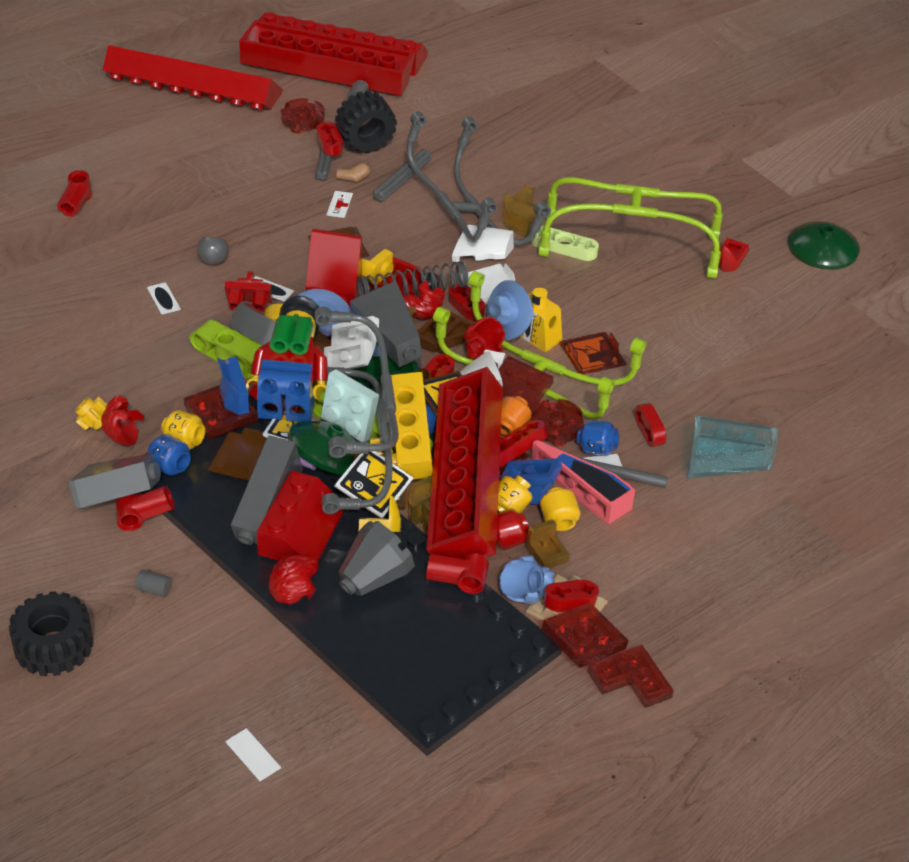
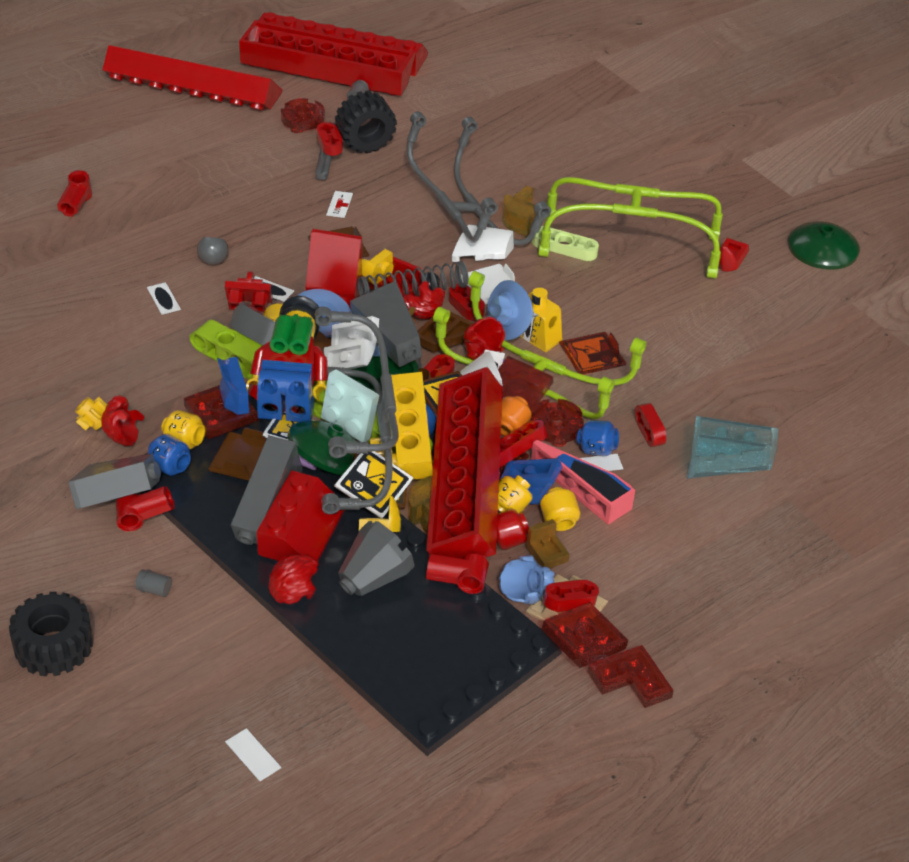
(354, 174): medium nougat arm -> none
(401, 176): dark grey axle -> none
(632, 474): dark grey bar -> none

